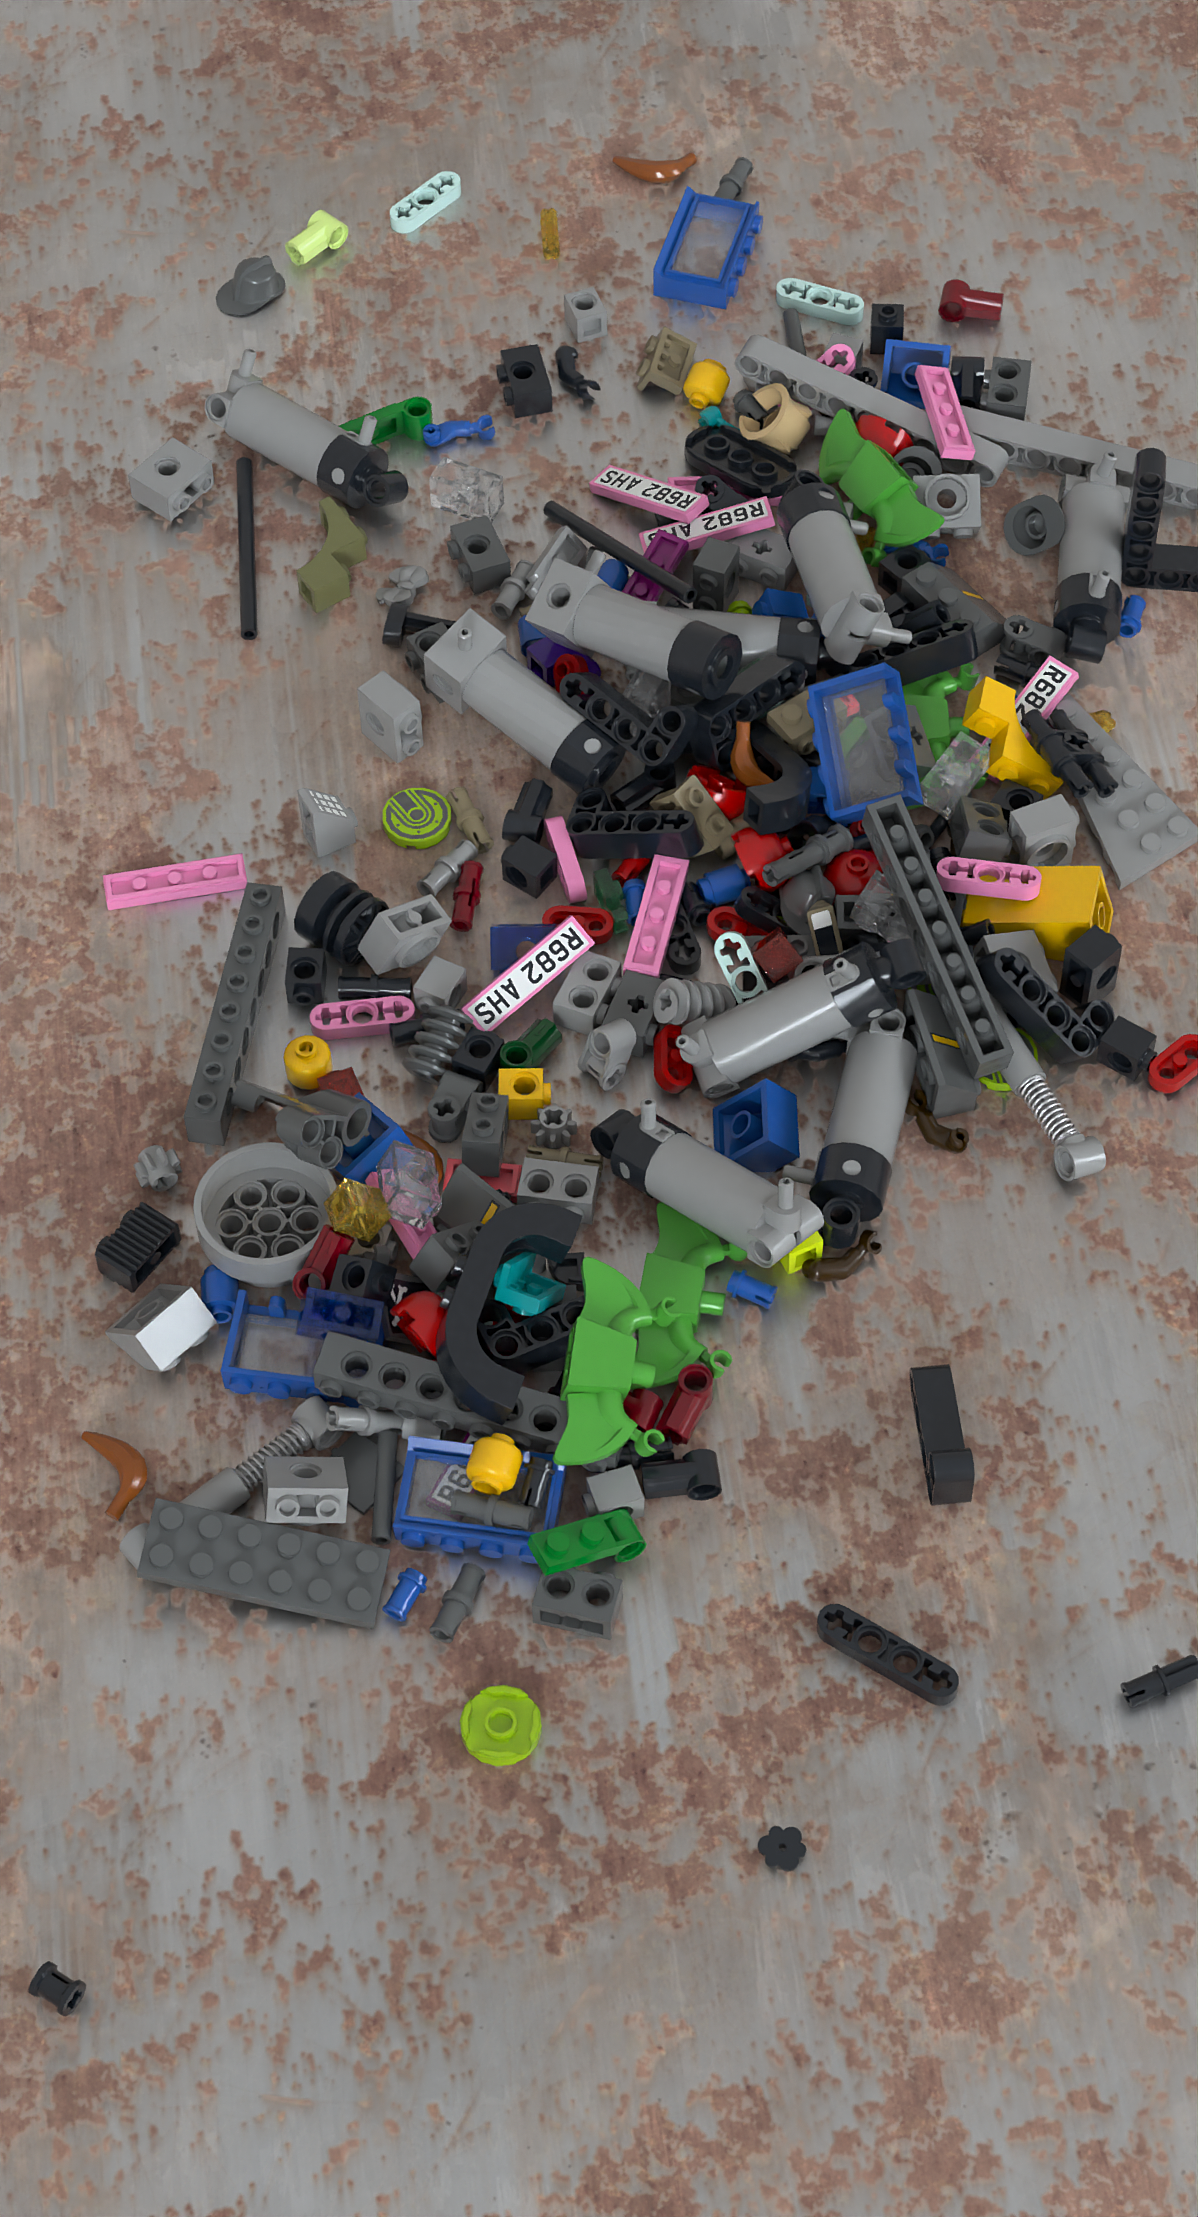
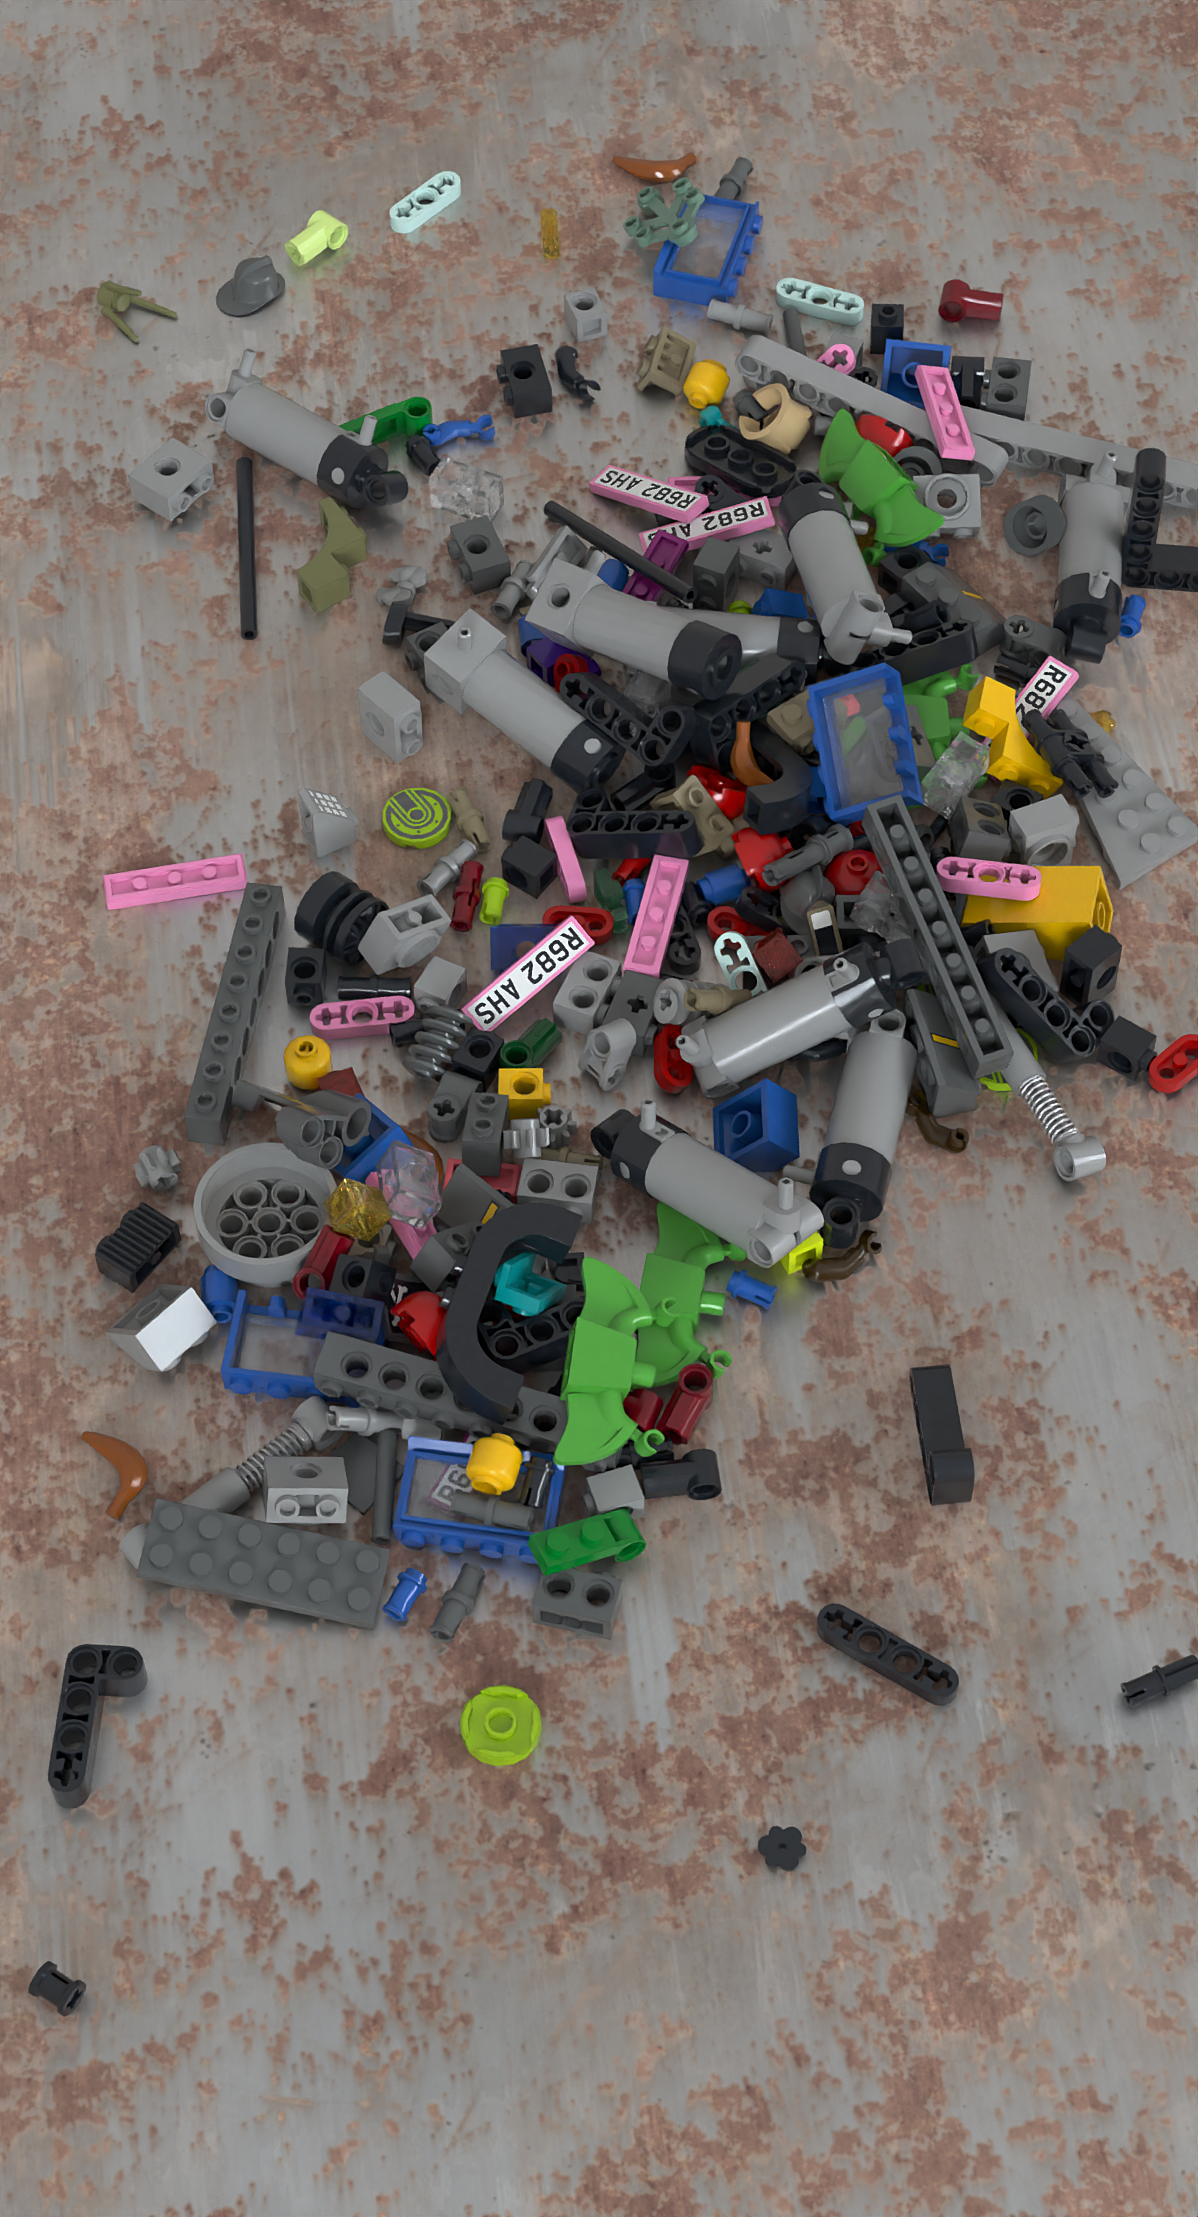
(86, 1724): none -> black beam
(117, 298): none -> olive plant
(418, 449): none -> black pin
(494, 892): none -> lime pin
(526, 1138): none -> light grey gear
(681, 230): none -> sand green plant
(715, 1000): none -> dark tan pin
(739, 316): none -> light grey pin

